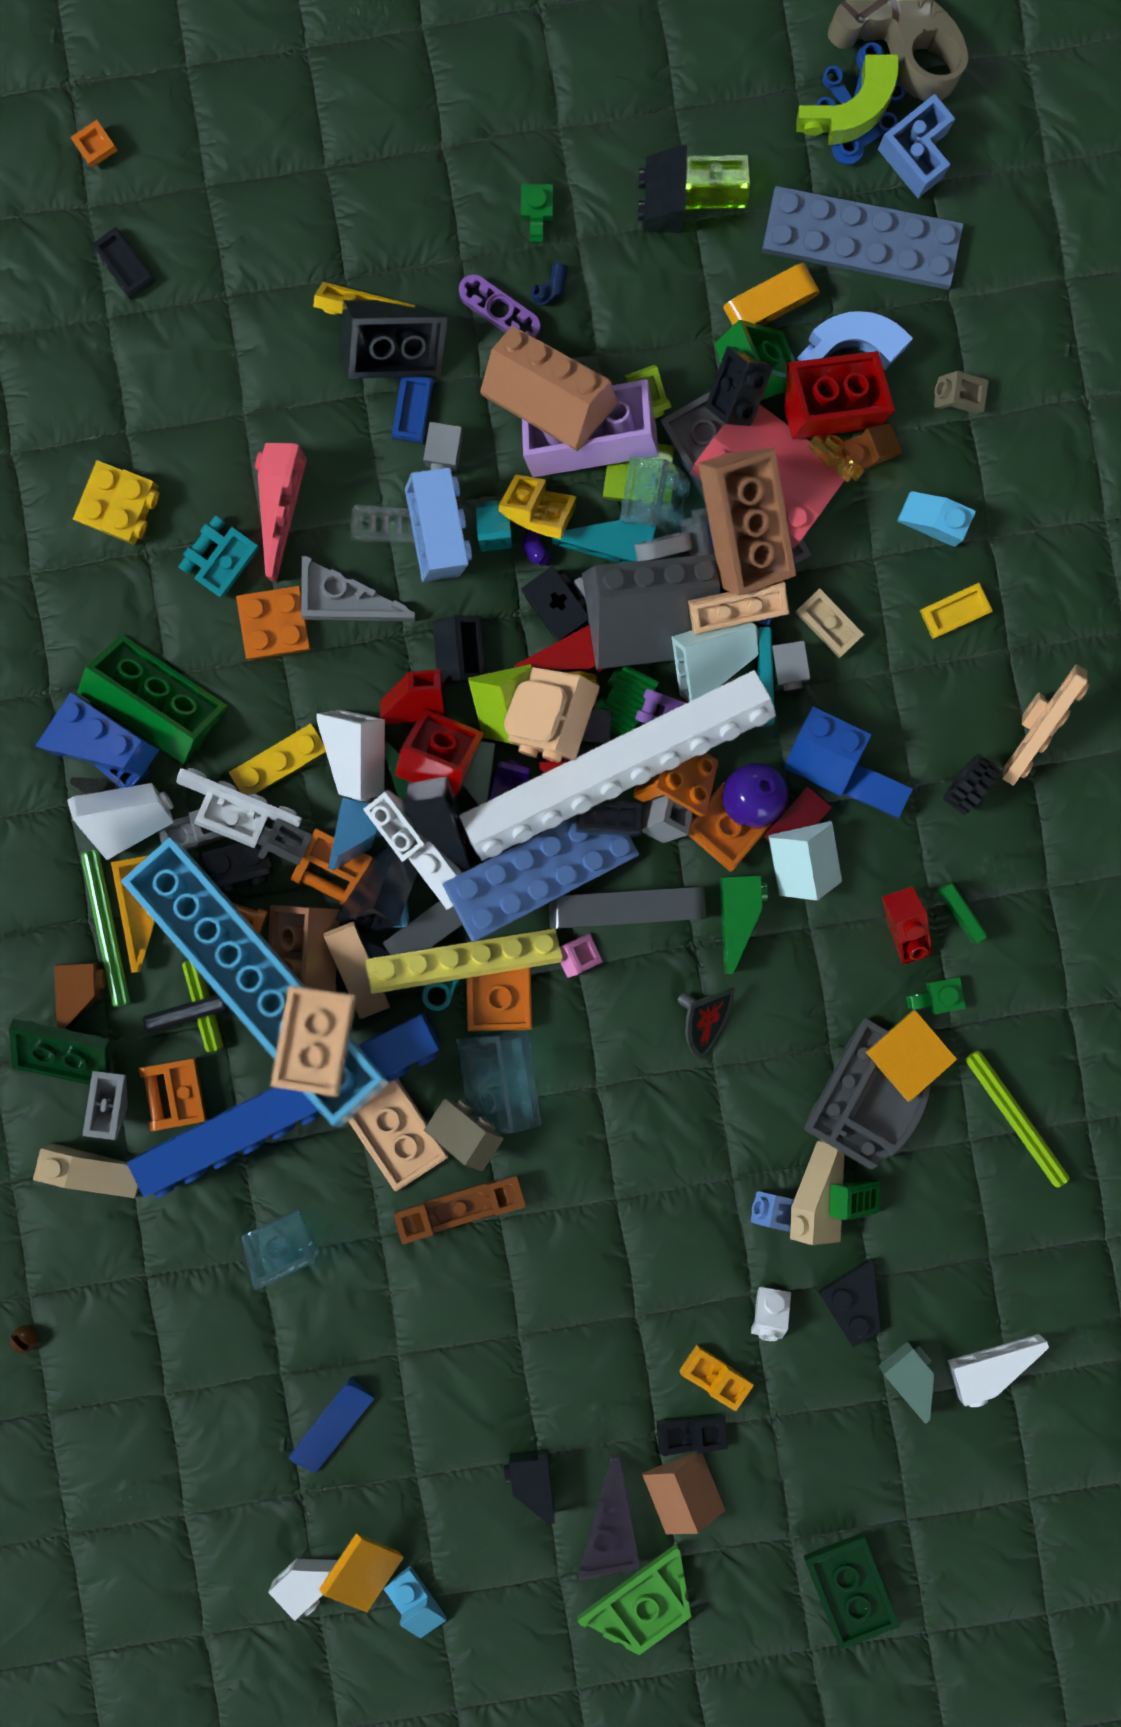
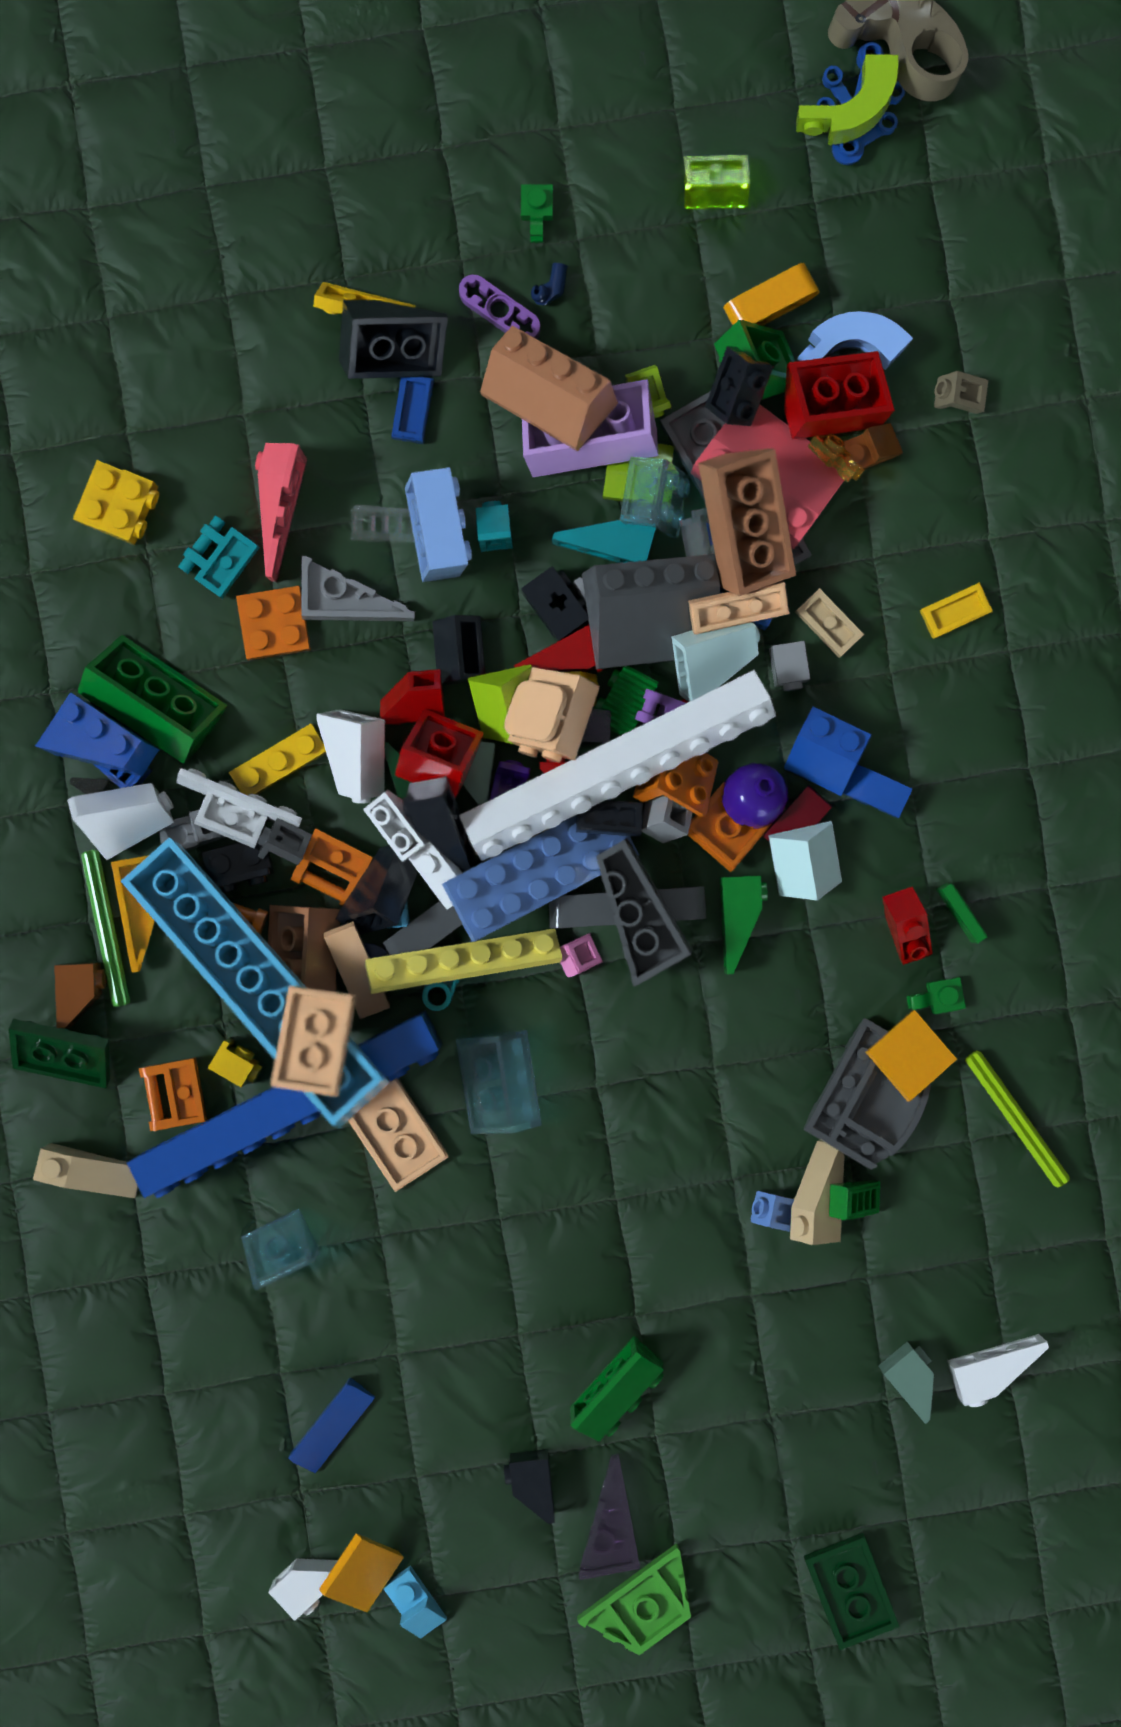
(27, 1335): reddish brown hinge -> none
(94, 143): orange plate -> none
(105, 1105): light grey slope -> none
(123, 263): black tile -> none
(184, 1013): black axle -> none
(208, 1024): lime axle -> none
(235, 1063): none -> yellow brick
(353, 833): dark azure slope -> none
(443, 446): light grey brick -> none
(459, 1208): dark orange slope -> none
(464, 1134): dark tan brick -> none
(500, 1001): orange plate -> none
(535, 508): yellow slope -> none
(535, 549): dark purple arm -> none
(616, 1390): none -> green slope
(643, 920): none -> dark grey wedge
(663, 546): light grey beam -> none
(664, 191): black slope -> none
(684, 1494): nougat slope -> none
(693, 1433): black slope -> none
(705, 1019): shield -> none
(716, 1377): light orange slope -> none
(765, 664): teal tile -> none
(771, 1314): white bracket -> none
(854, 1302): black wing -> none
(862, 237): sand blue plate -> none
(911, 146): medium blue brick -> none
(936, 517): medium azure slope -> none
(971, 784): black tyre -> none
(1043, 720): light nougat plate -> none

